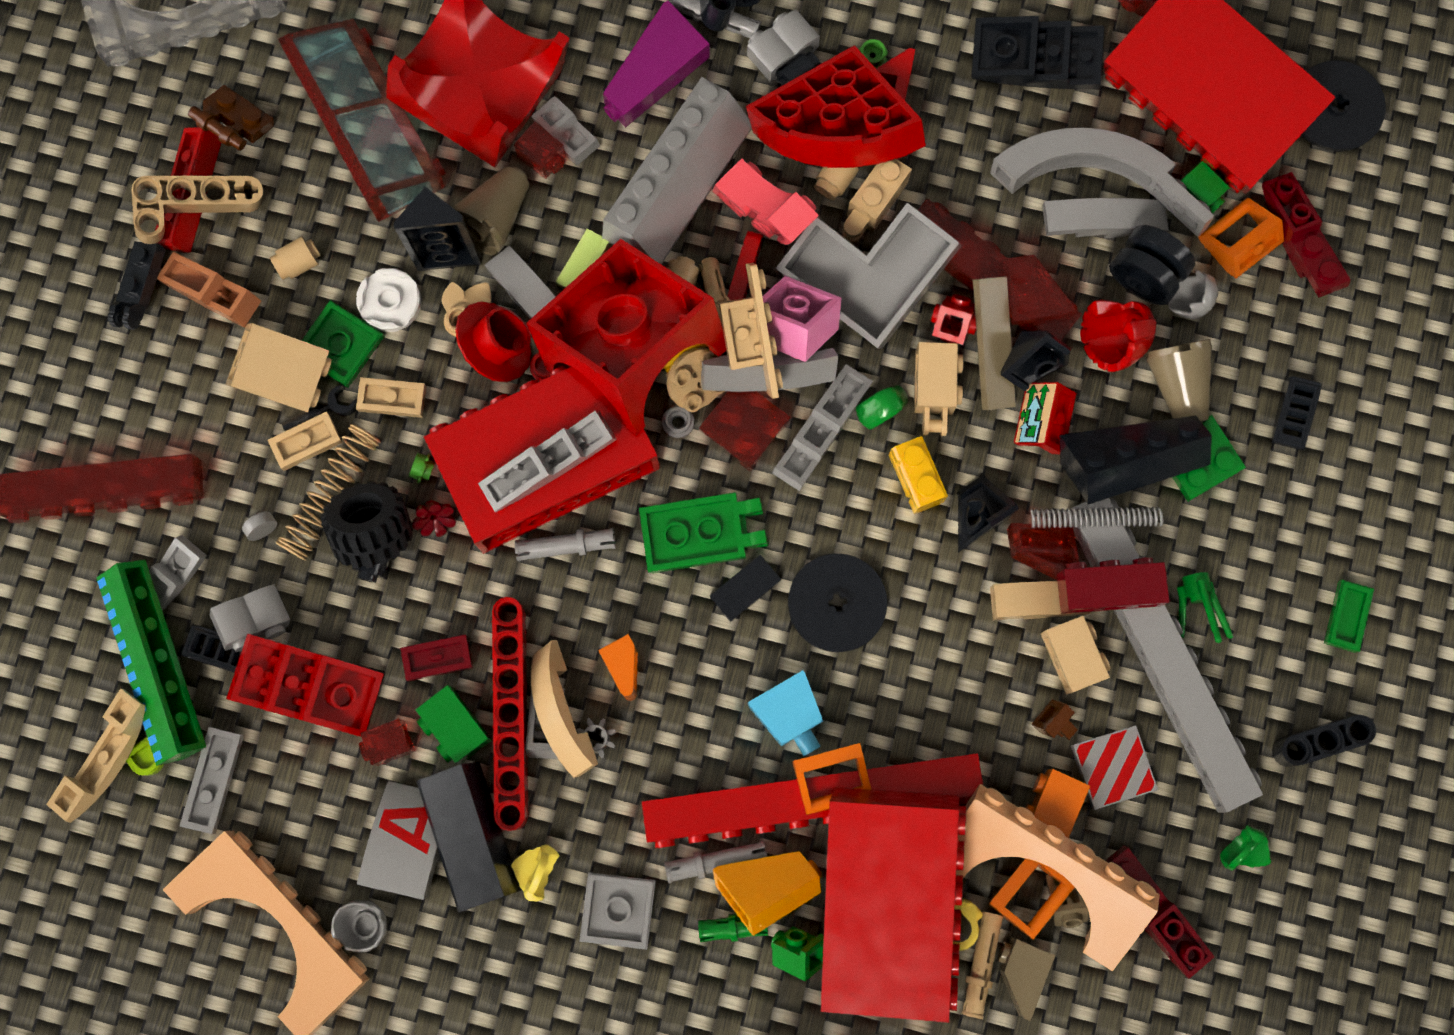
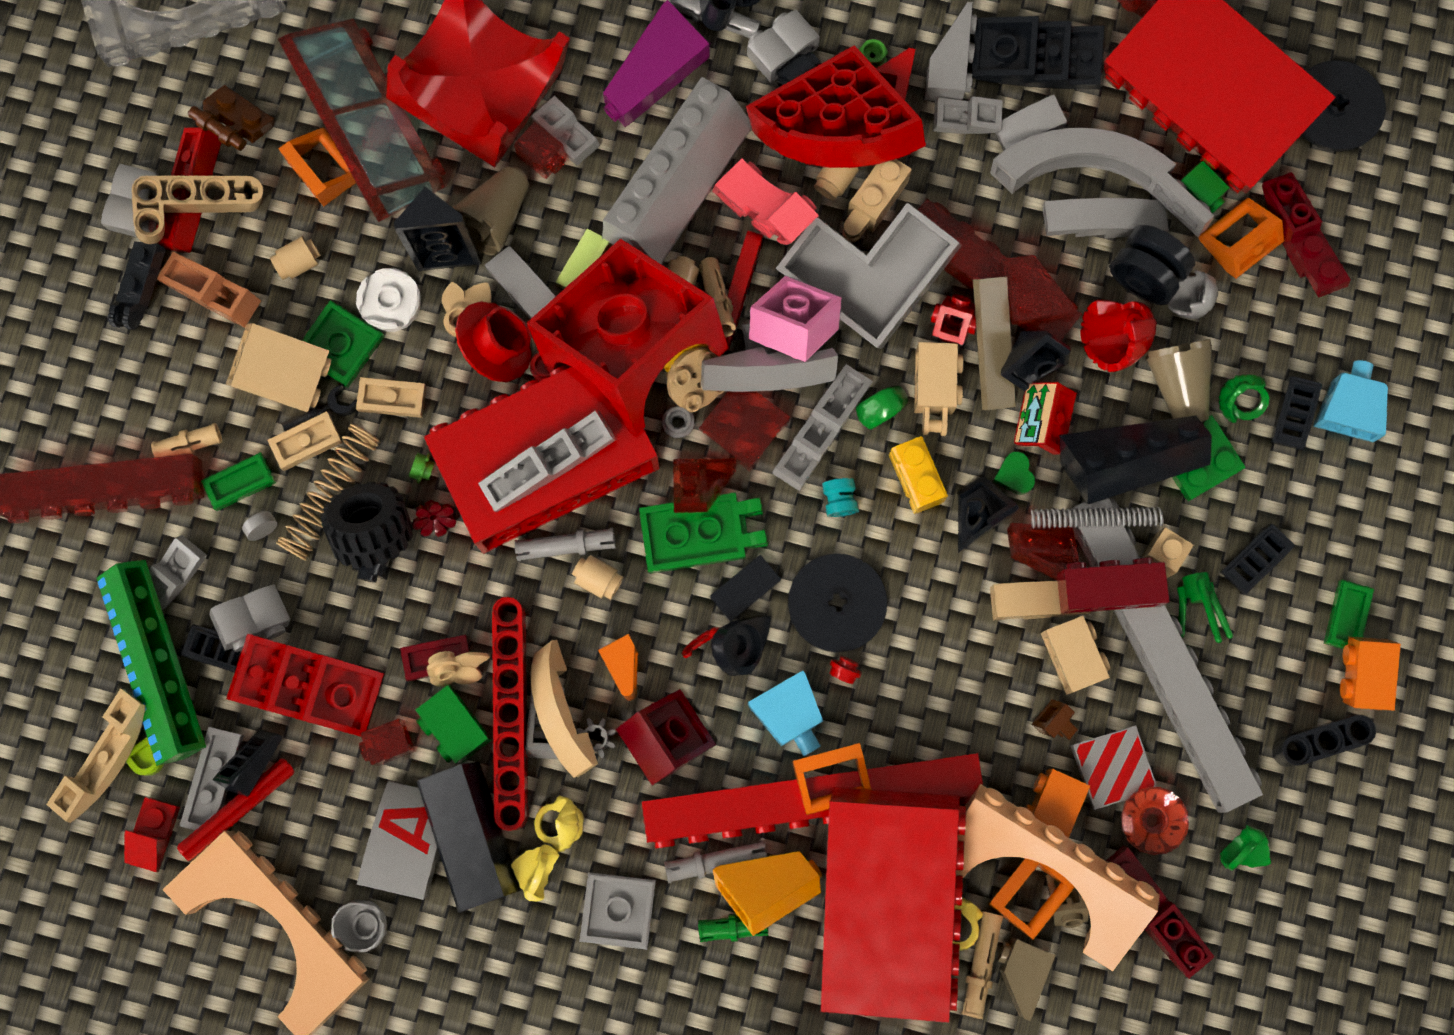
(118, 209): none -> light grey brick
(149, 839): none -> red slope
(187, 441): none -> tan pin
(235, 810): none -> red axle
(238, 481): none -> green tile
(247, 765): none -> black slope
(299, 146): none -> orange tile
(462, 669): none -> tan plate
(568, 823): none -> light yellow piece
(597, 577): none -> tan brick
(665, 736): none -> dark red slope
(700, 482): none -> clear red wing
(736, 645): none -> black piece
(747, 331): tan bracket -> none
(797, 952): green brick -> none
(840, 497): none -> teal wheel
(845, 670): none -> red plate
(949, 62): none -> light grey slope
(968, 117): none -> light grey slope
(1015, 474): none -> green tile
(1030, 121): none -> light grey slope
(1168, 548): none -> tan brick
(1171, 820): none -> clear red dish
(1235, 387): none -> green piece
(1277, 538): none -> black slope
(1355, 404): none -> medium azure torso
(1370, 673): none -> orange brick

